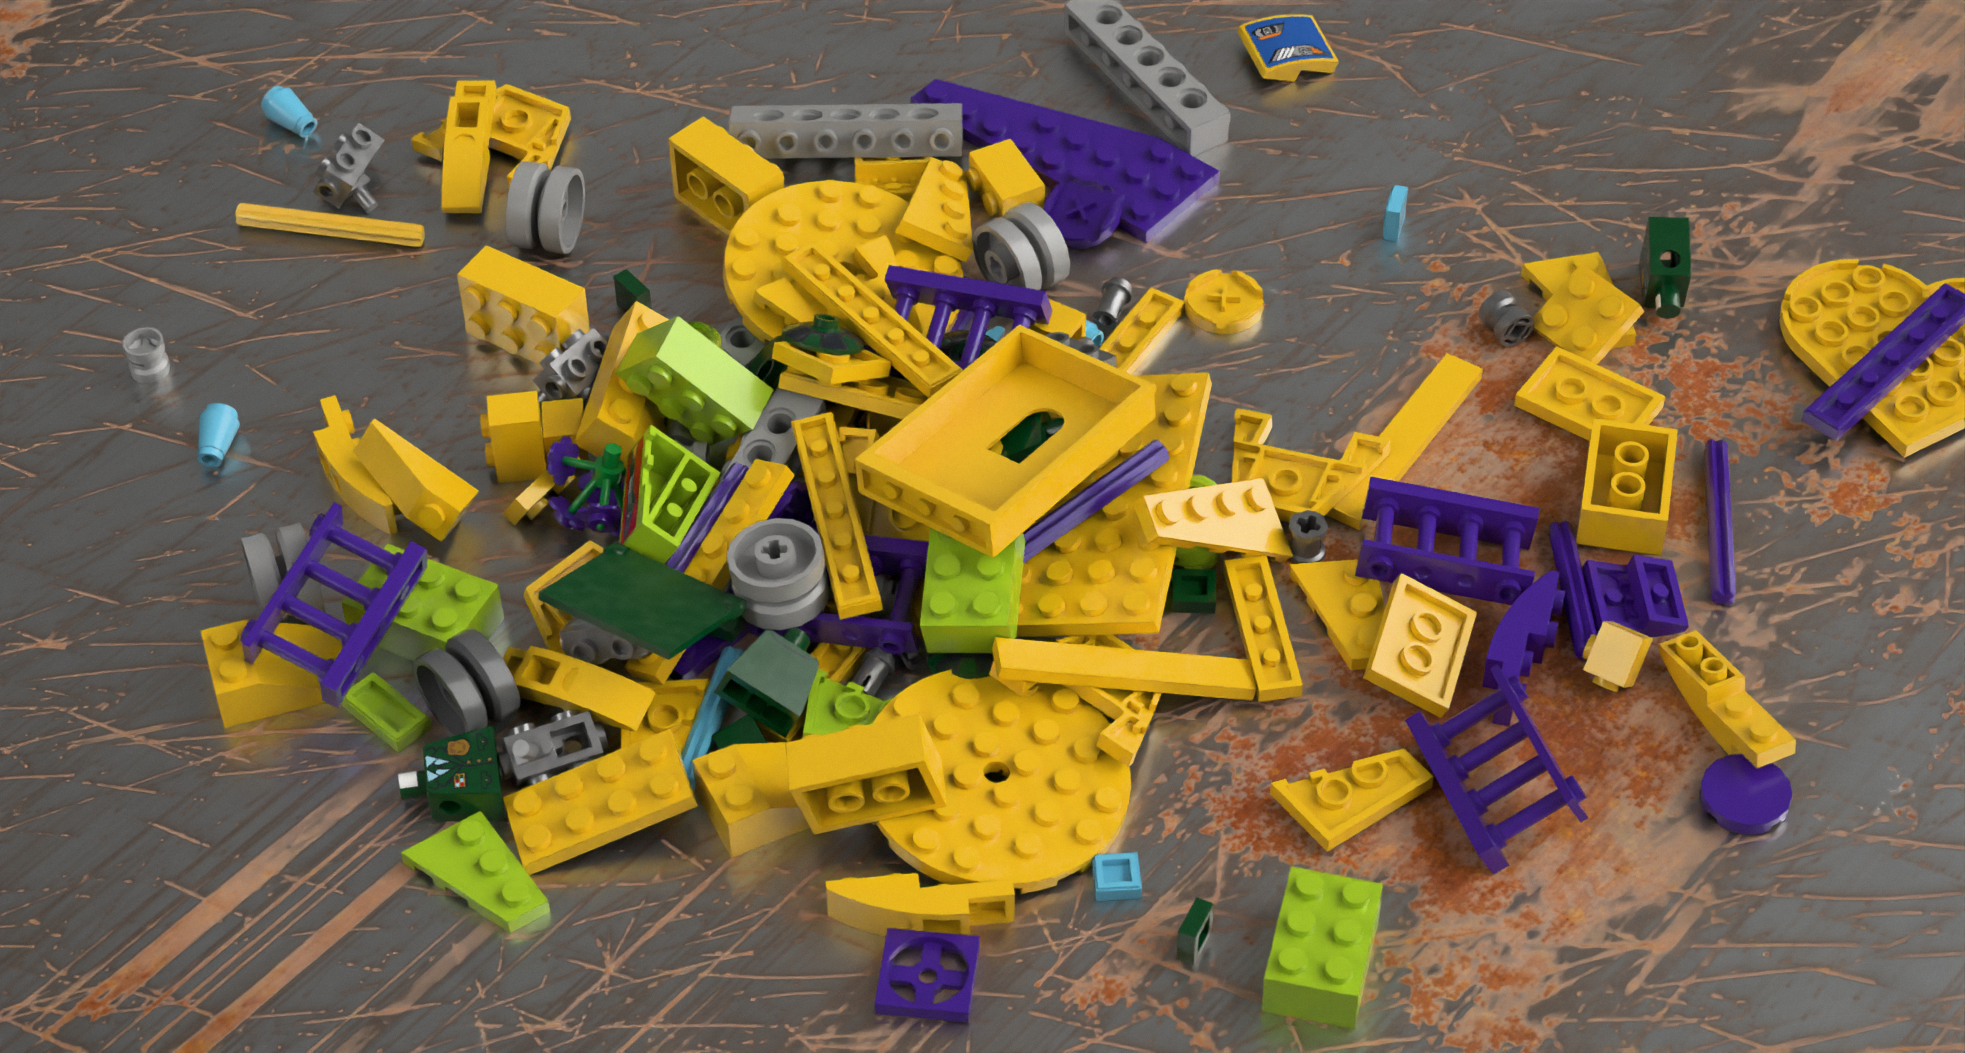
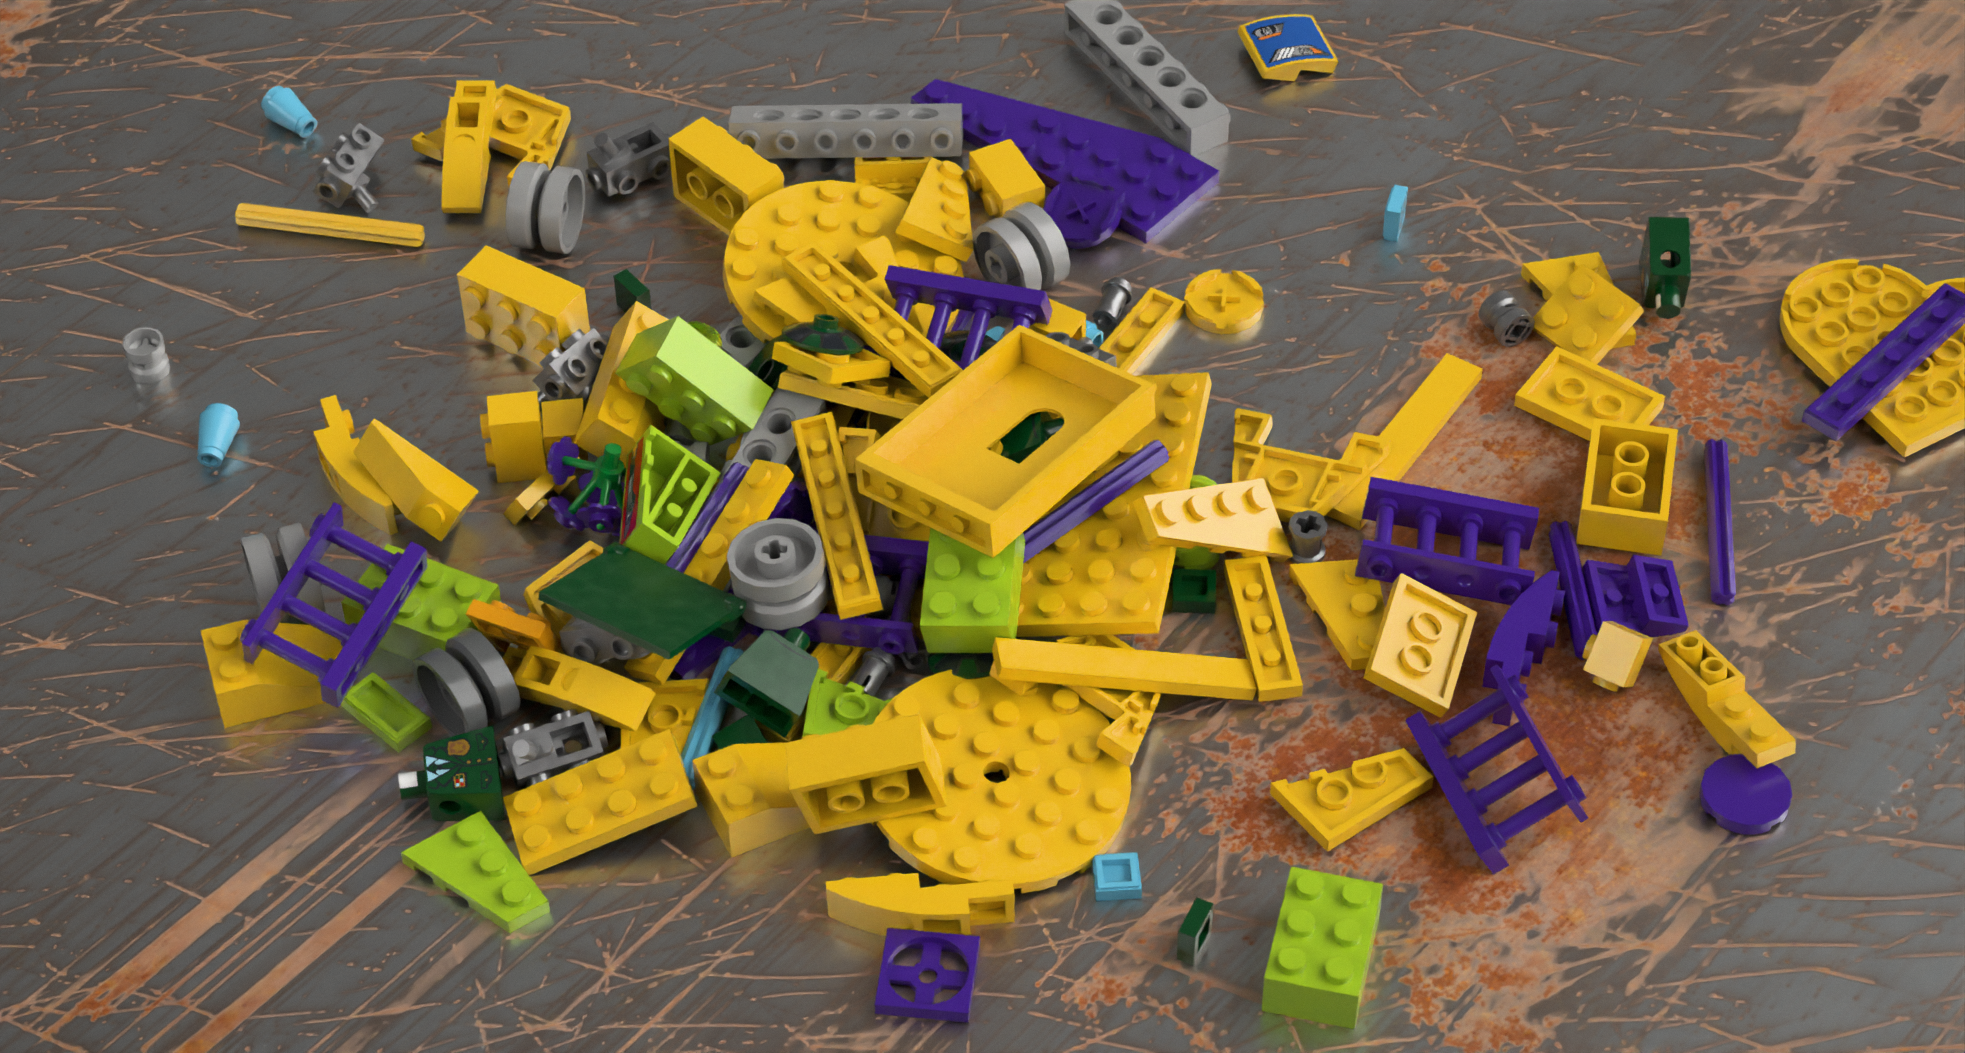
(504, 626): none -> light orange wing
(628, 160): none -> flat silver brick

